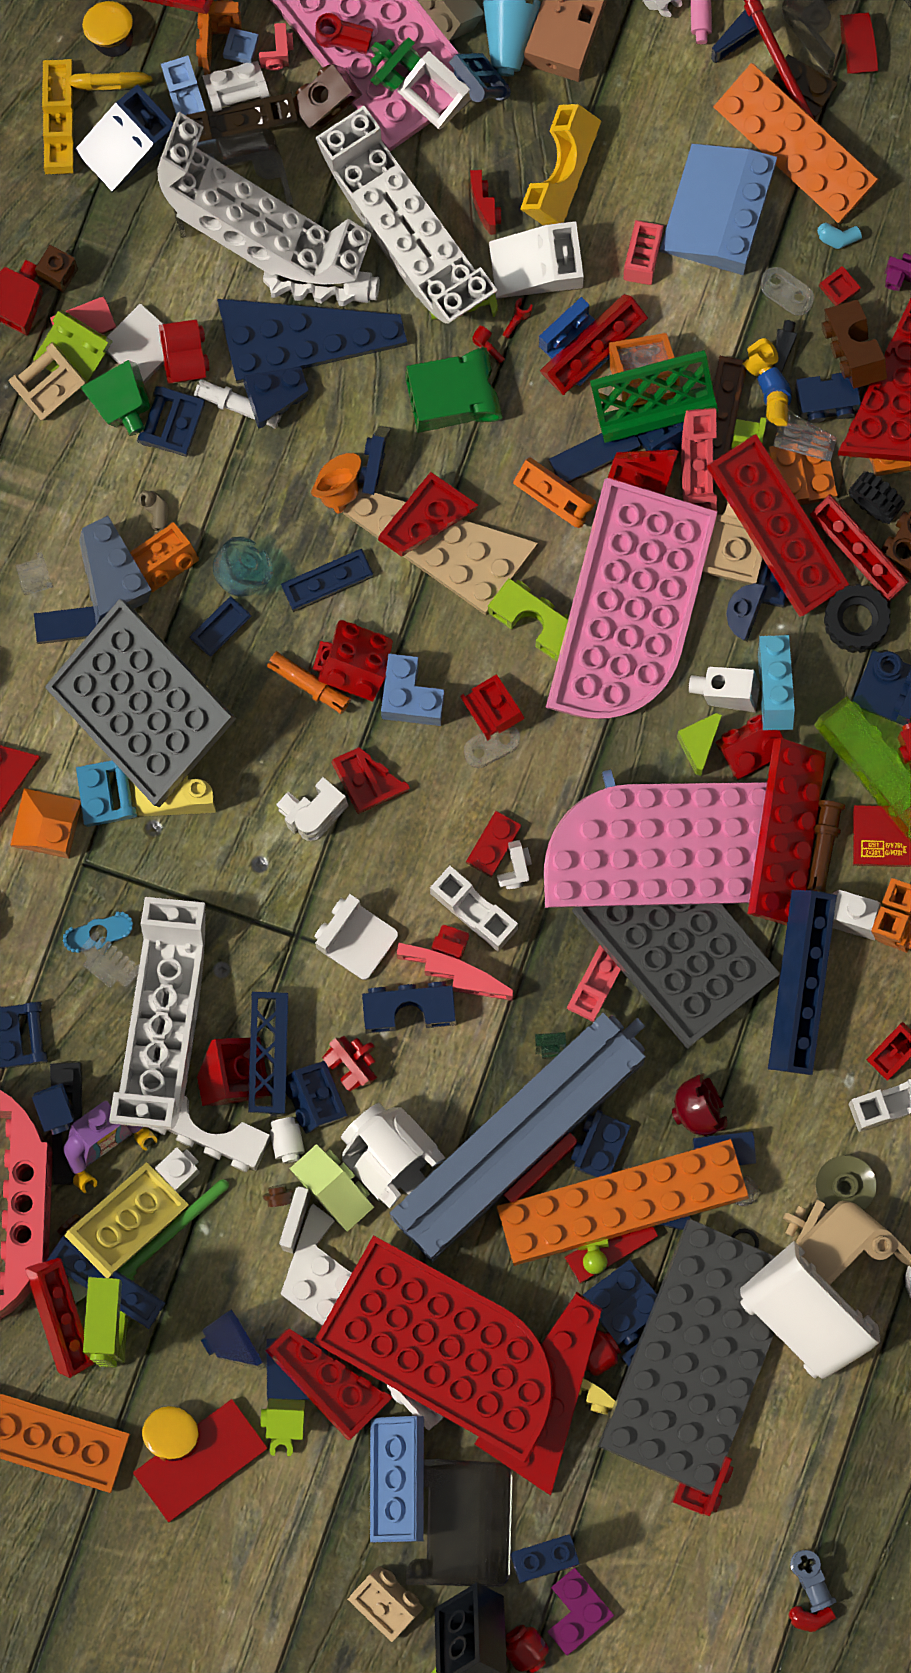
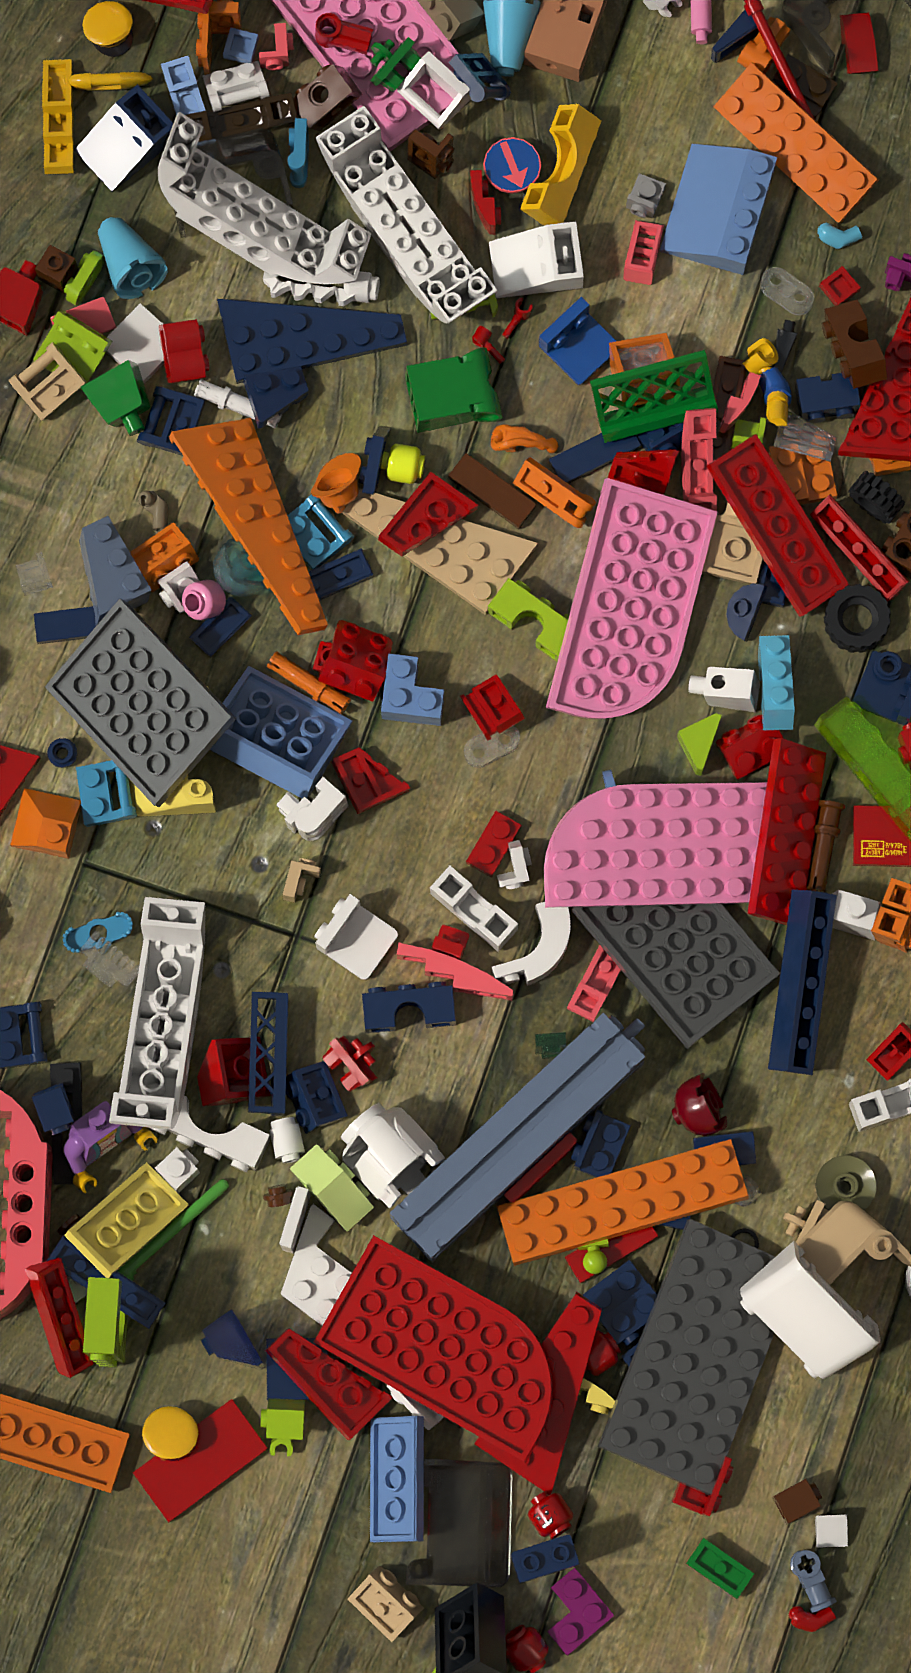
(58, 744): none -> dark blue plate
(89, 267): none -> lime plate
(130, 259): none -> medium azure cone
(174, 585): none -> white bracket
(203, 599): none -> bright pink head
(240, 483): none -> orange wing
(280, 733): none -> medium blue slope
(295, 883): none -> tan bracket
(299, 153): none -> dark azure plate
(311, 541): none -> dark azure plate
(403, 463): none -> neon yellow head
(428, 155): none -> reddish brown bracket
(492, 491): none -> reddish brown tile
(508, 437): none -> orange piece
(512, 165): none -> blue piece
(548, 953): none -> white arch
(550, 1514): none -> red head
(593, 343): red slope -> none
(645, 196): none -> light grey bracket
(720, 1568): none -> green plate
(736, 406): none -> coral slope
(756, 50): none -> orange piece
(797, 1500): none -> reddish brown brick
(831, 1531): none -> white slope

